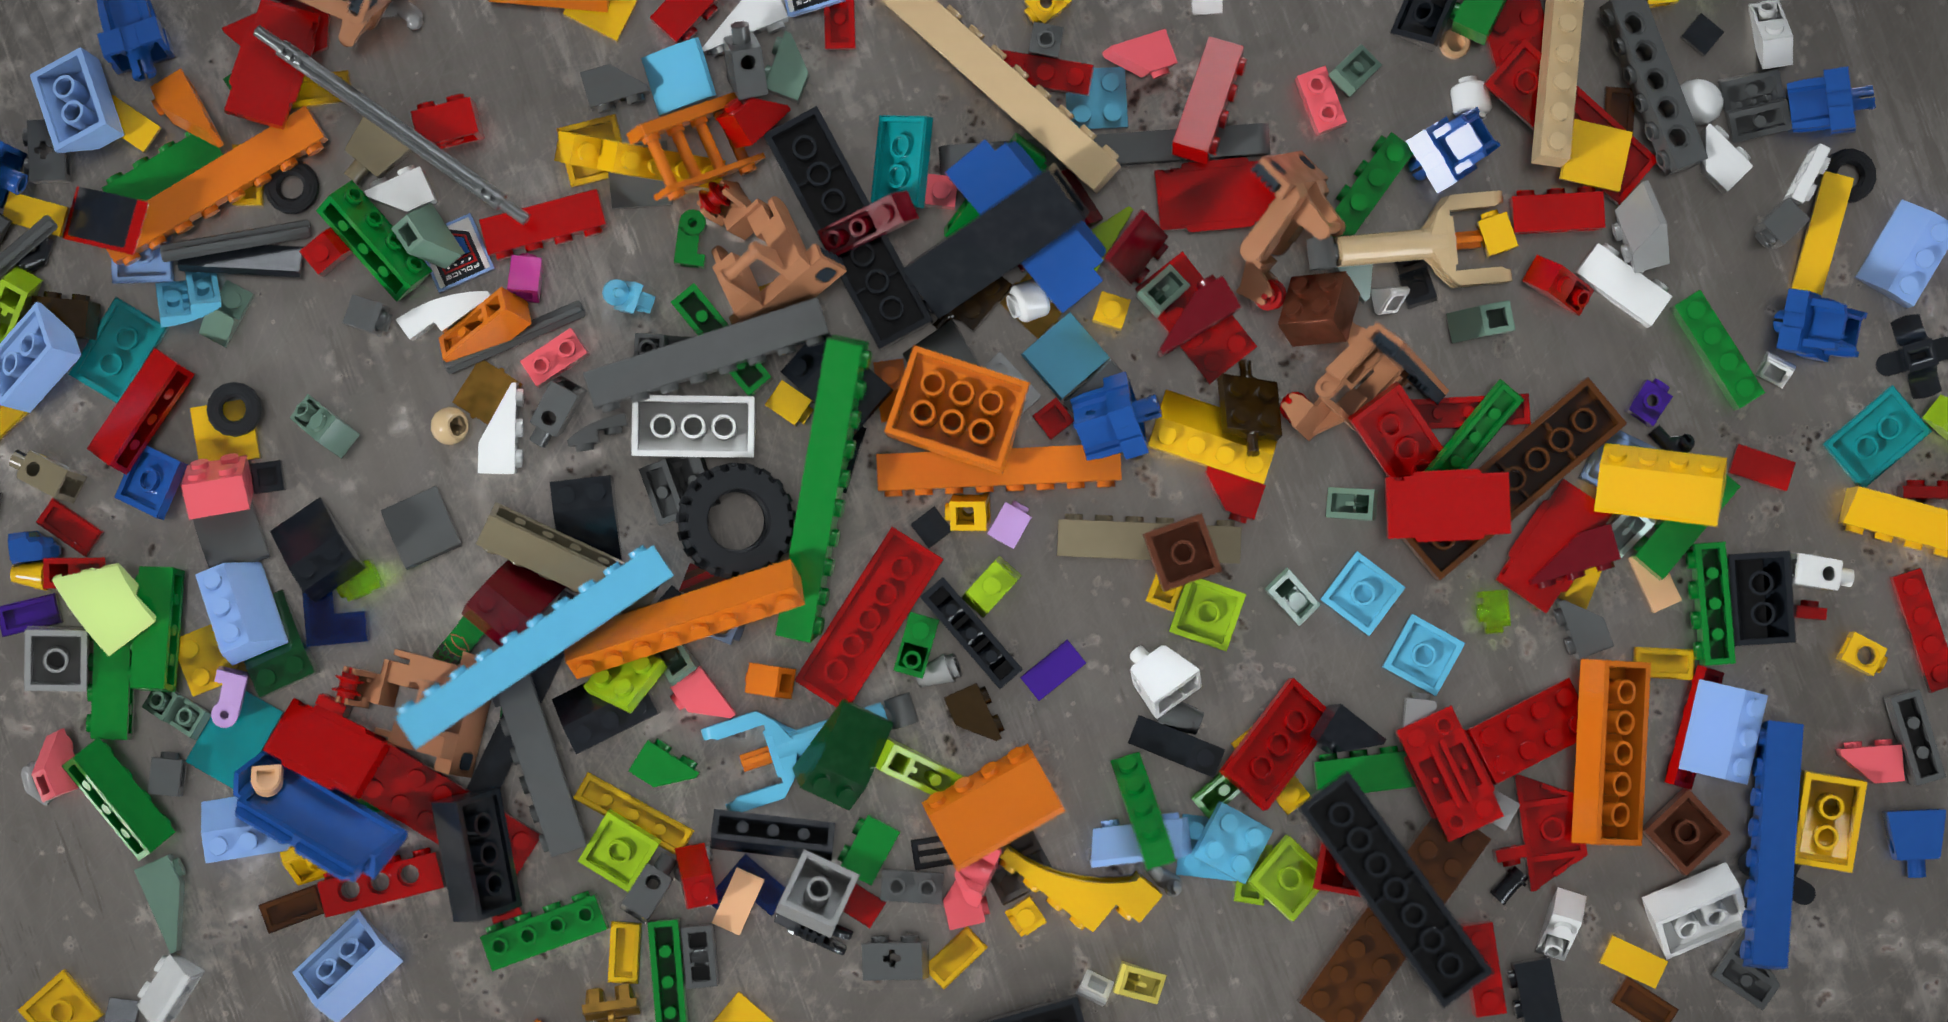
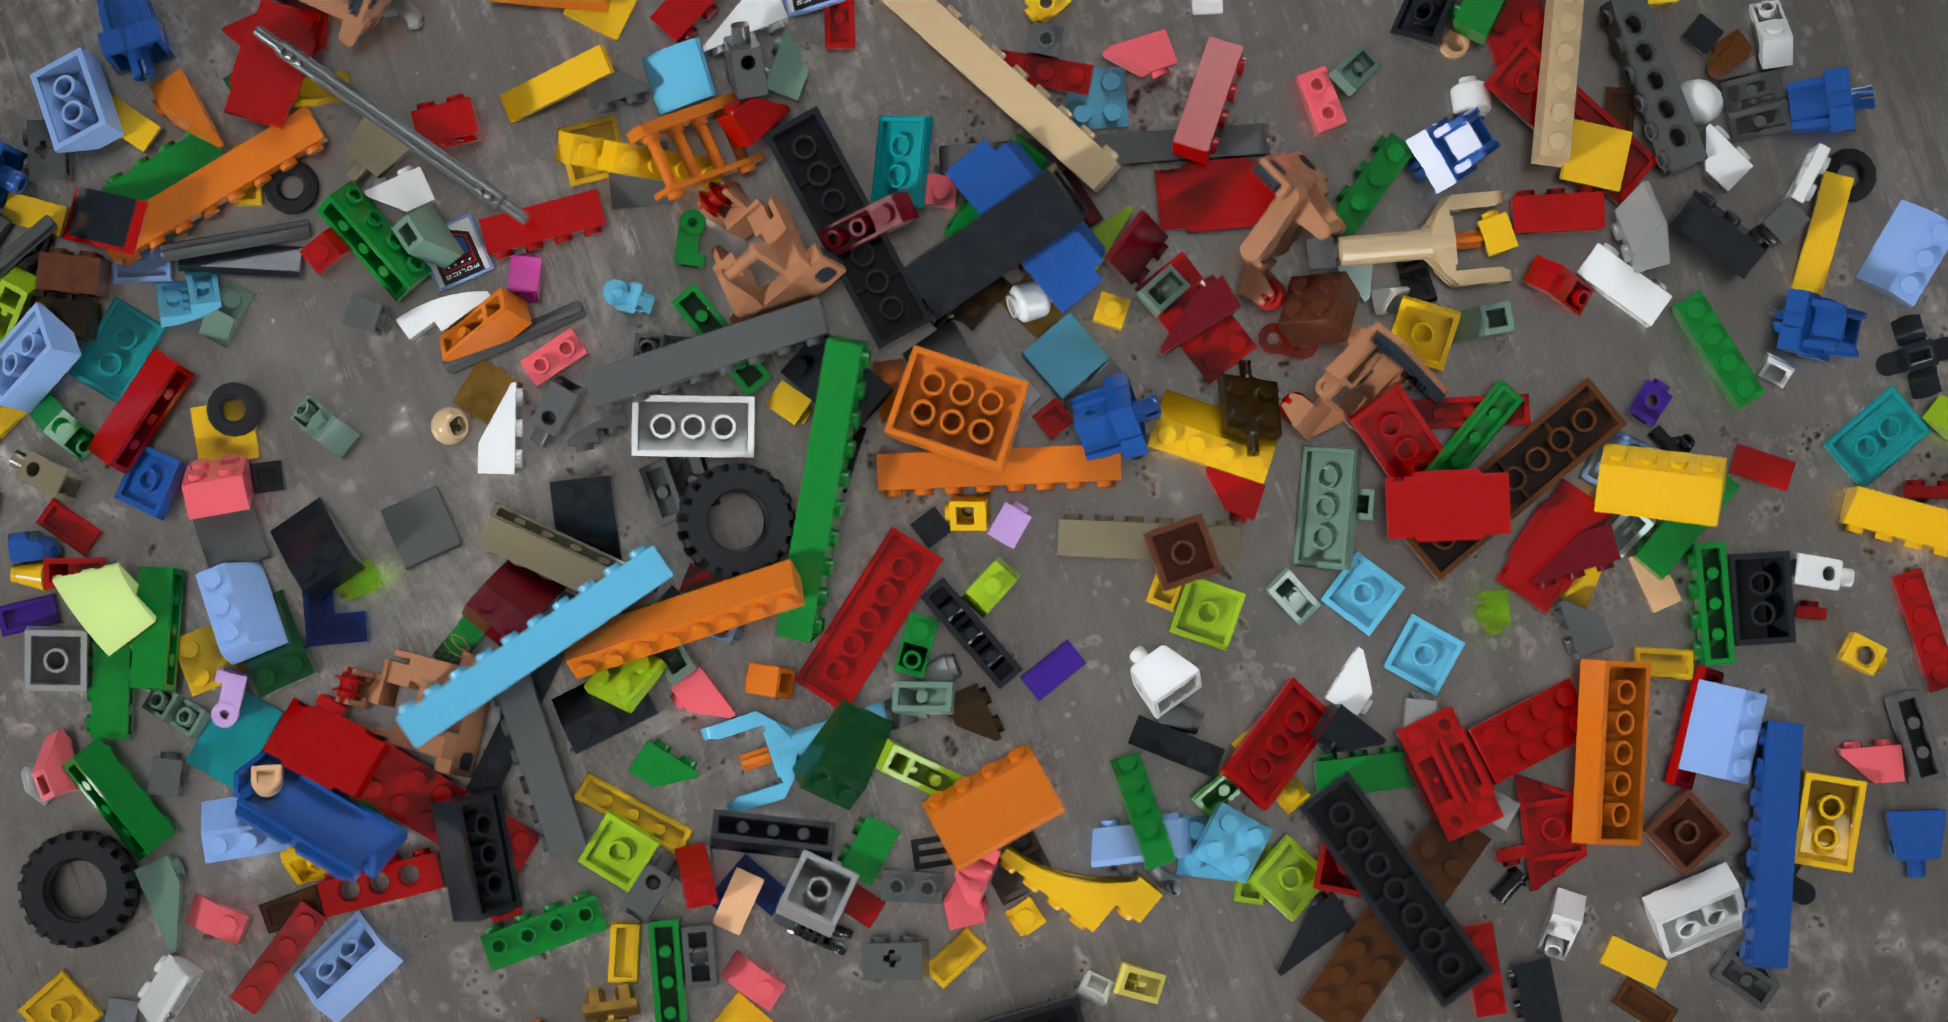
(38, 893): none -> black tyre
(63, 426): none -> green slope
(73, 274): none -> copper brick
(219, 919): none -> coral slope
(278, 956): none -> red plate
(557, 83): none -> yellow tile
(753, 980): none -> coral slope
(923, 698): none -> sand green slope
(1283, 346): none -> clear red plate
(1317, 927): none -> black slope
(1327, 507): none -> sand green tile
(1352, 685): none -> white slope
(1426, 329): none -> yellow plate
(1720, 233): none -> black slope
(1728, 54): none -> reddish brown rock

